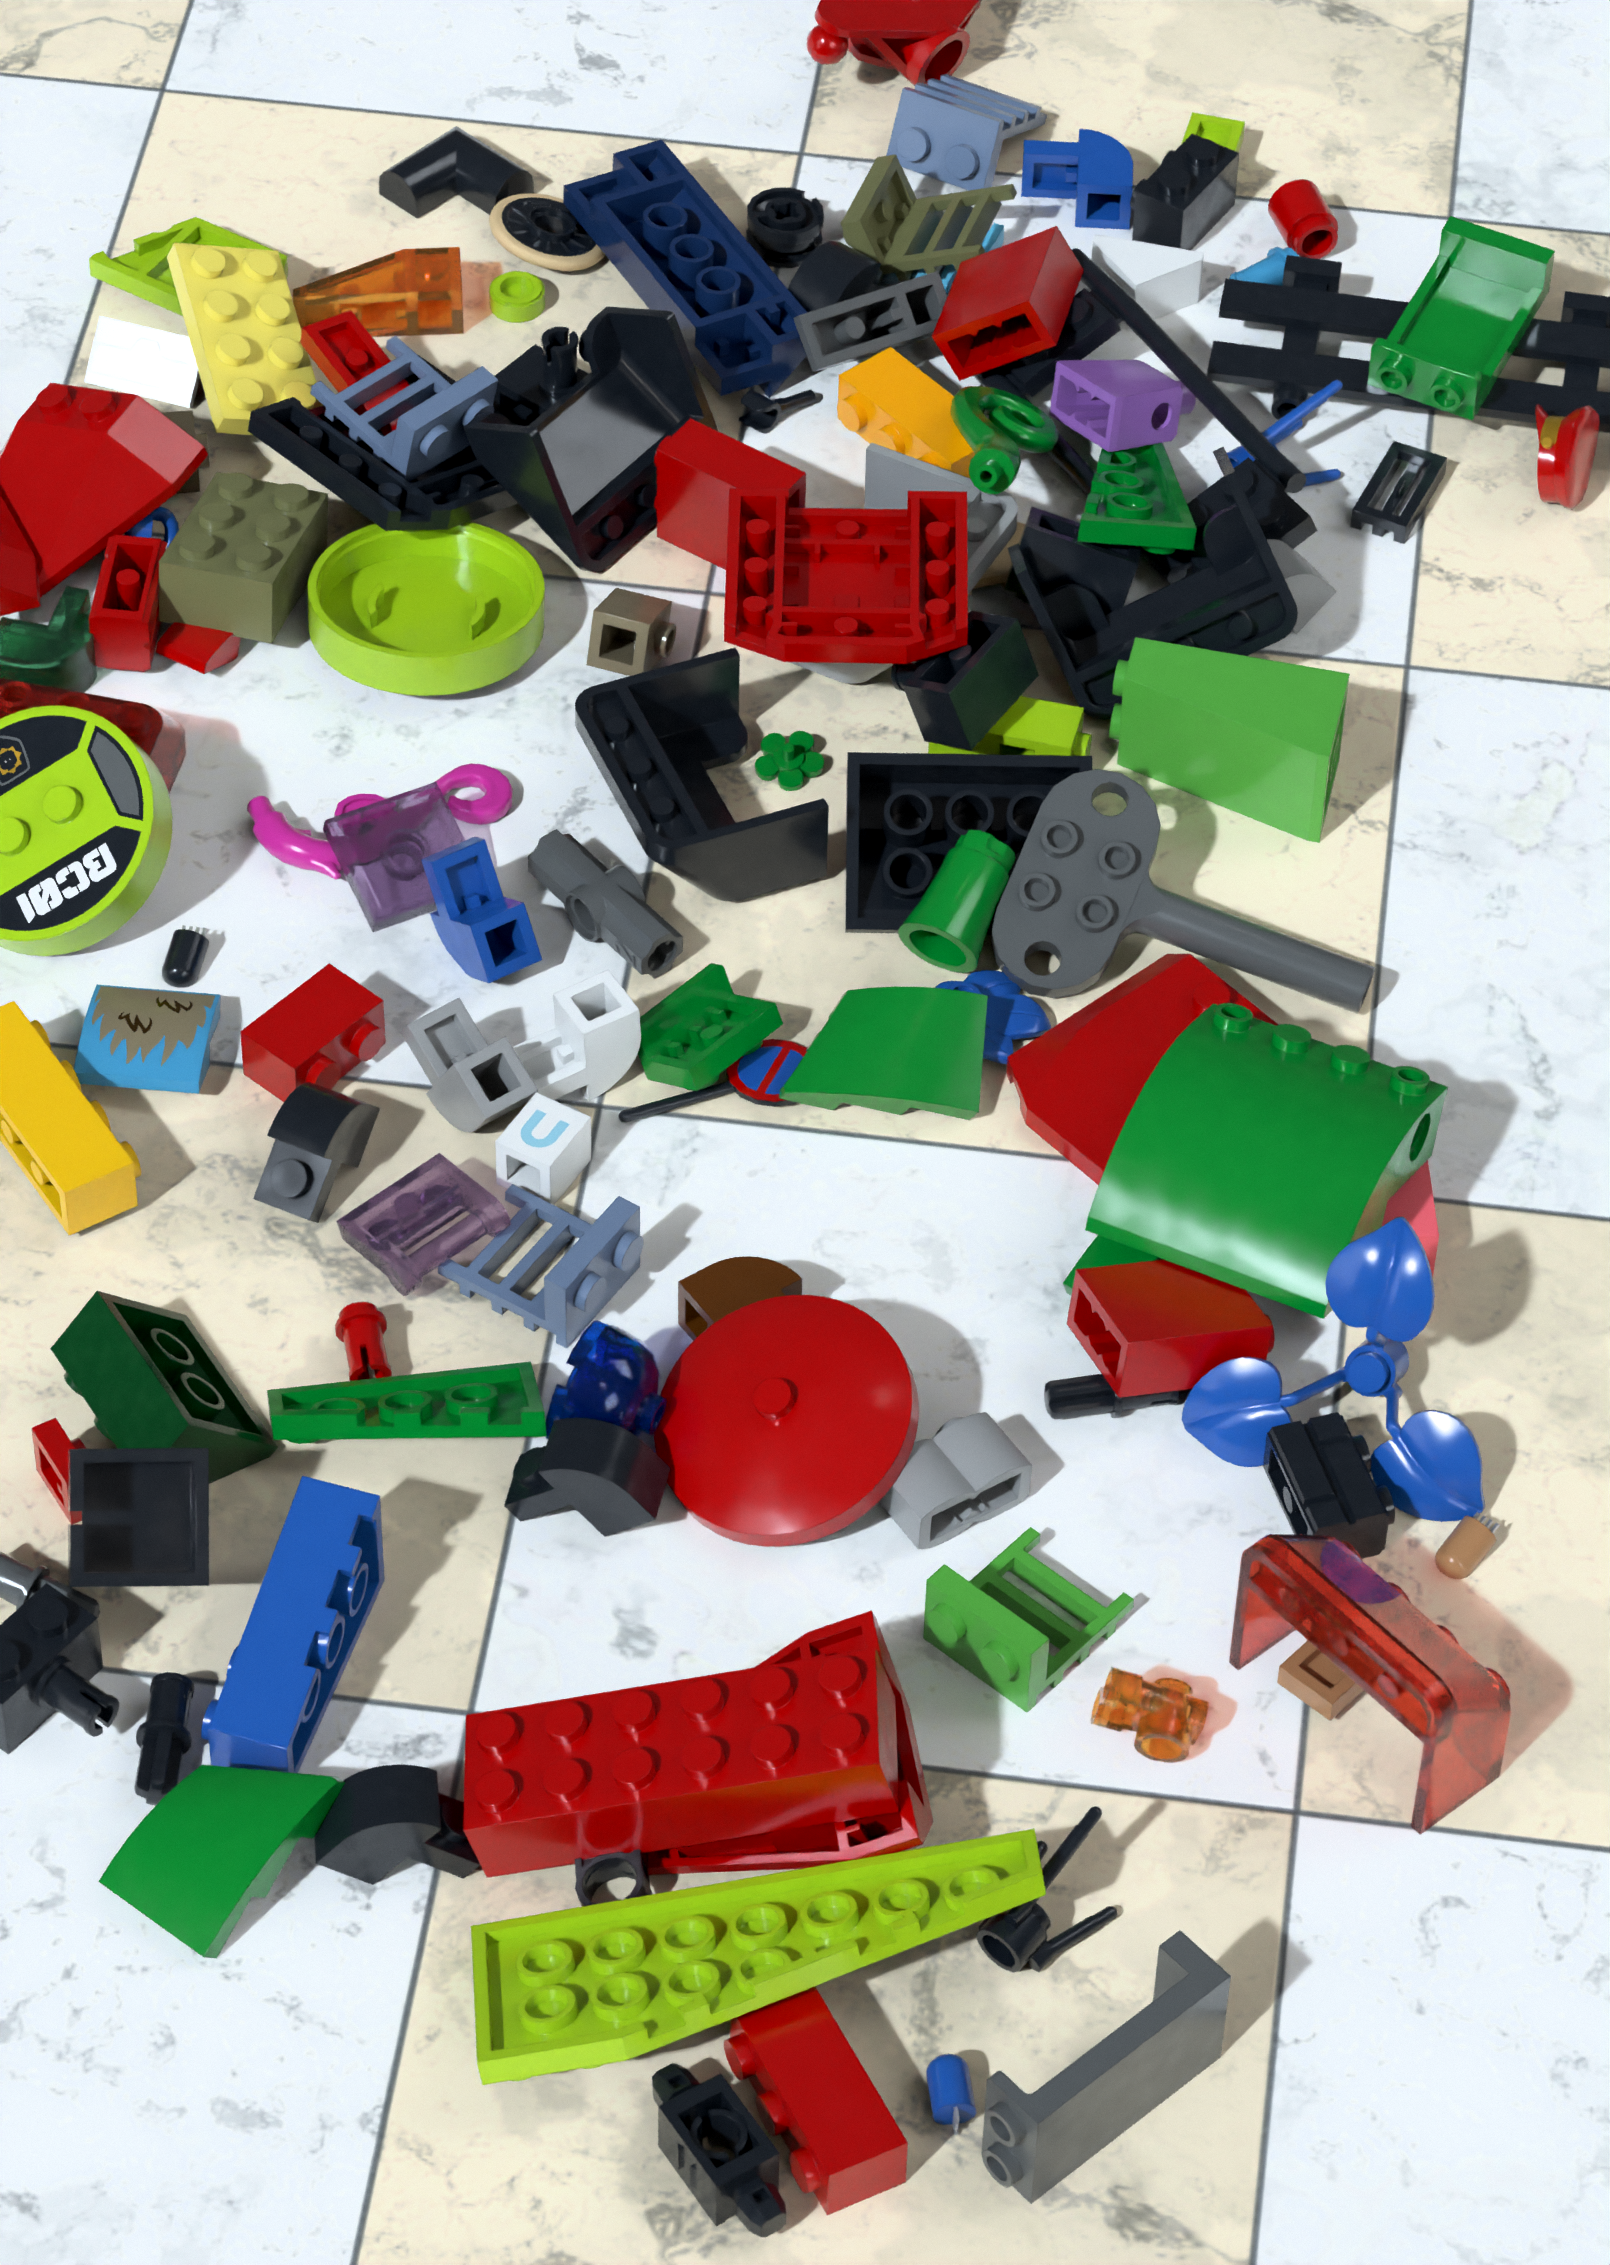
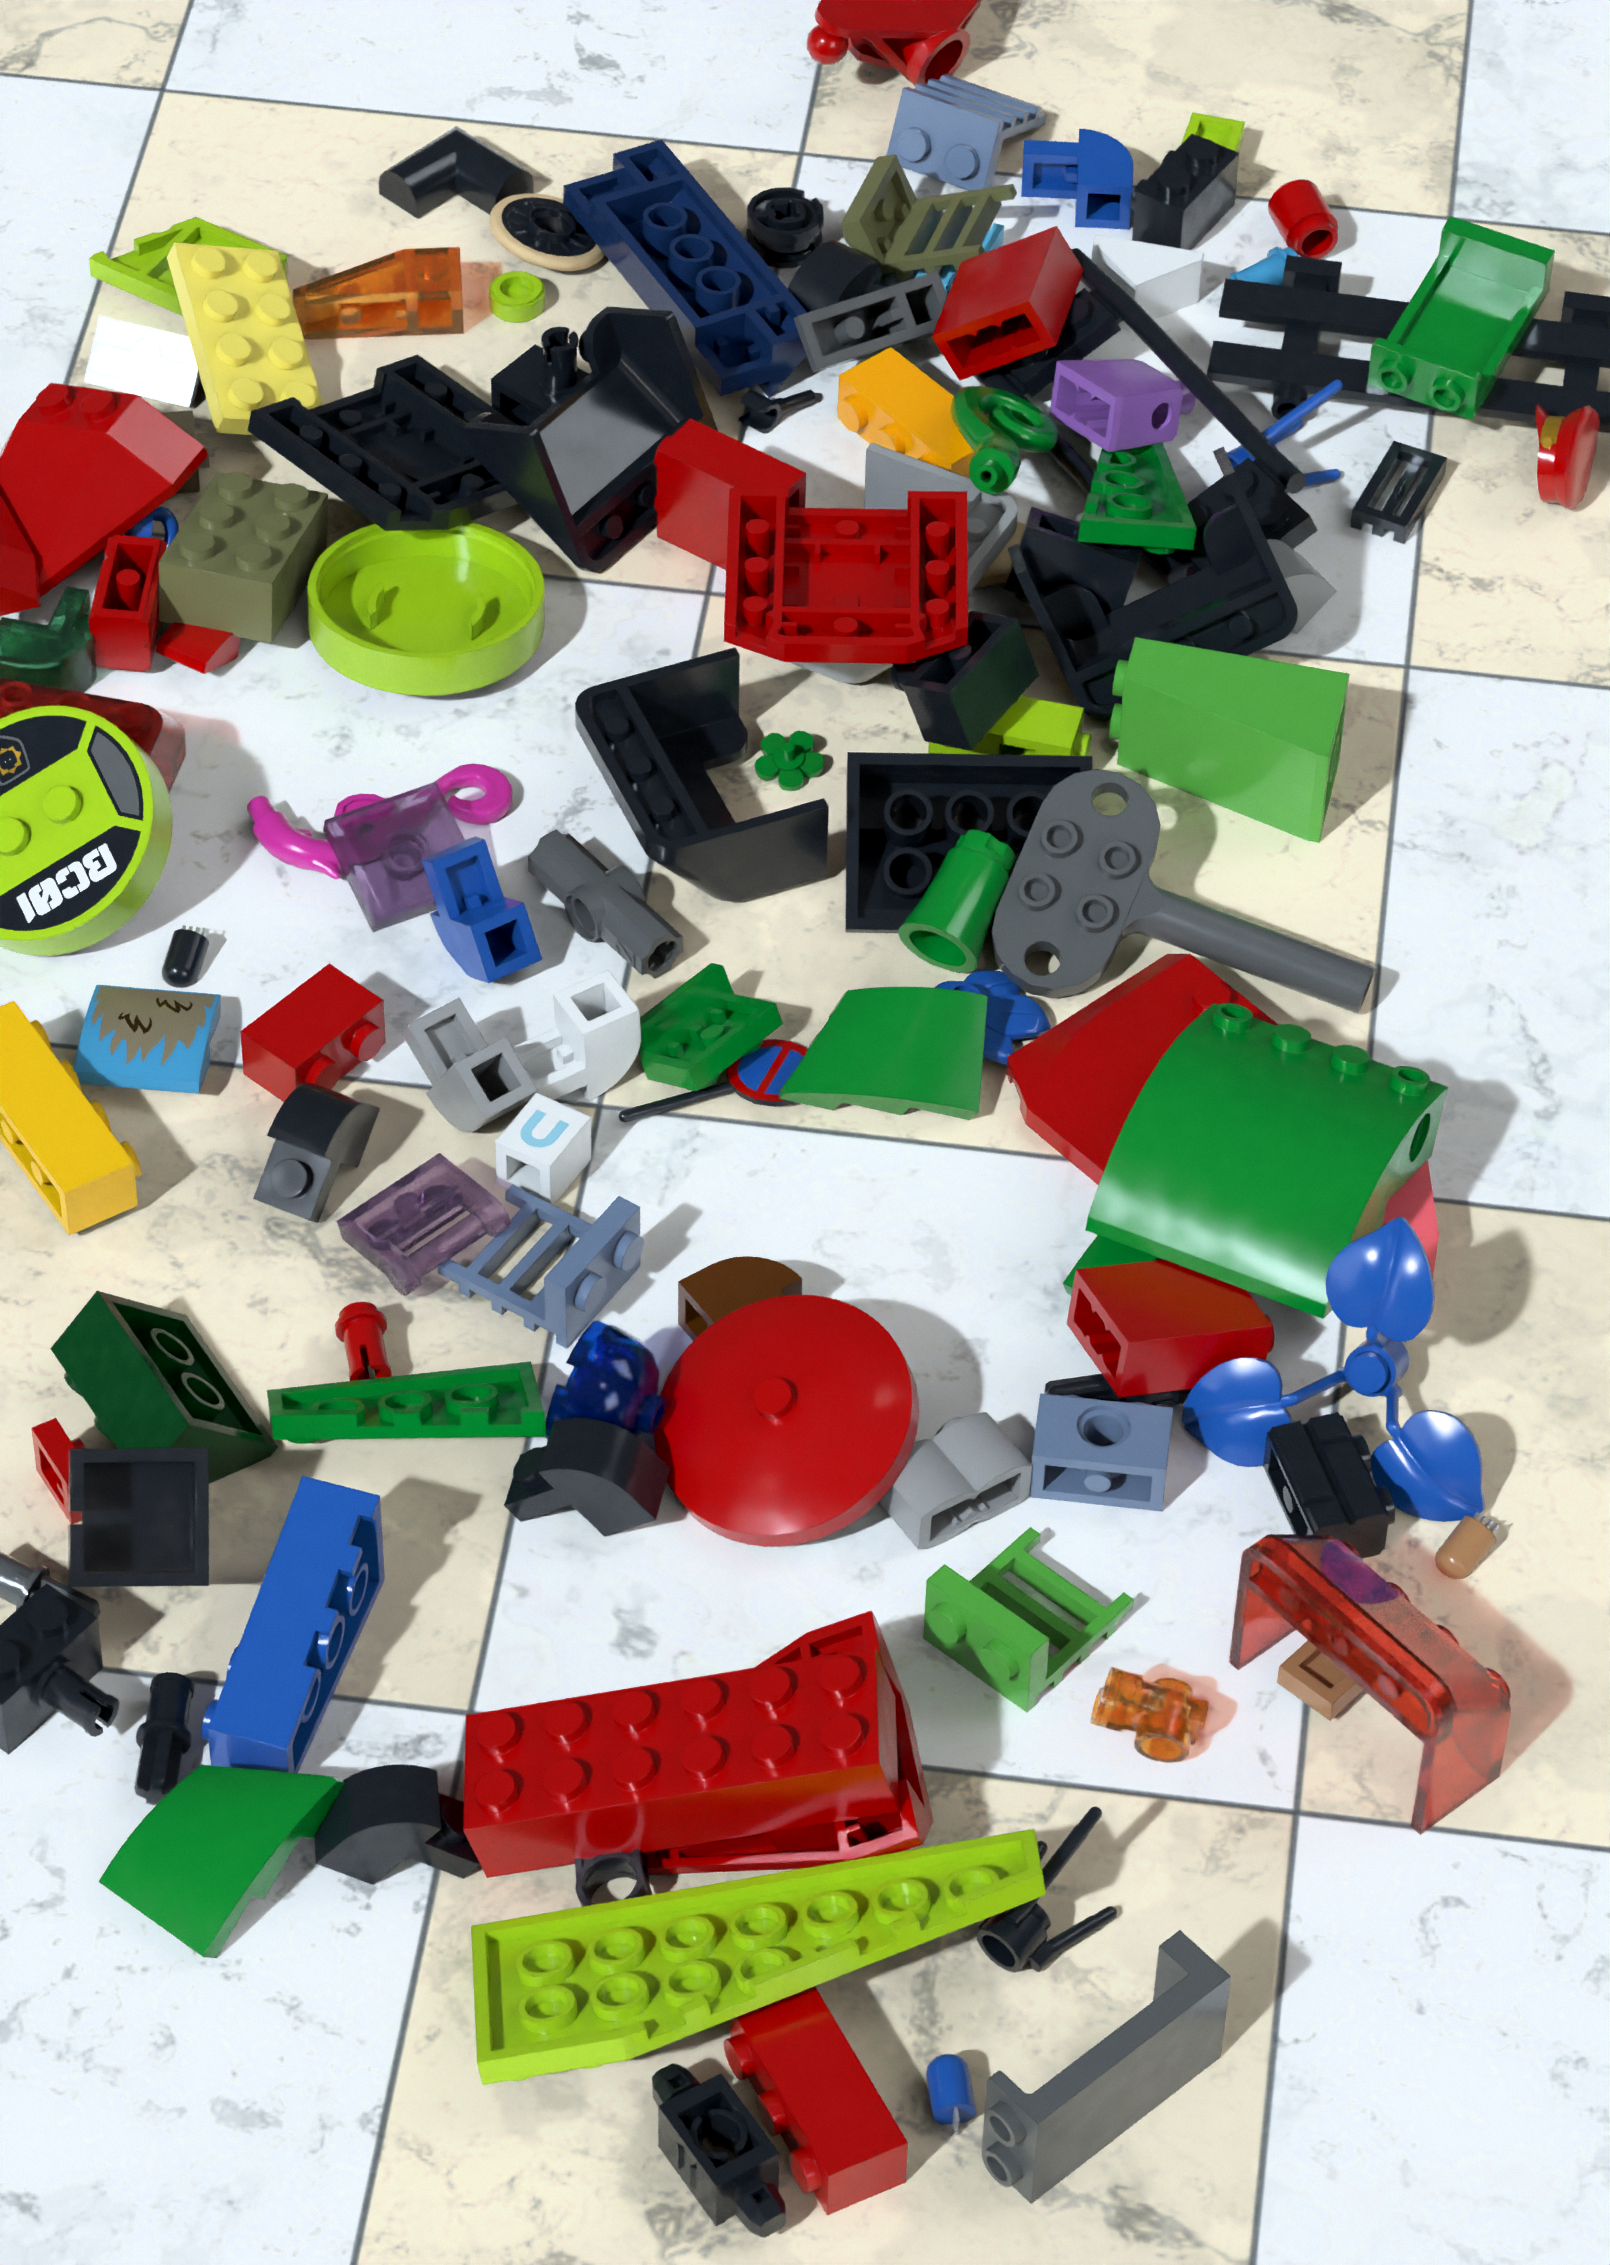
(347, 355): red hinge -> none
(427, 411): sand blue plate -> none
(630, 632): dark tan brick -> none
(1100, 1452): none -> sand blue brick

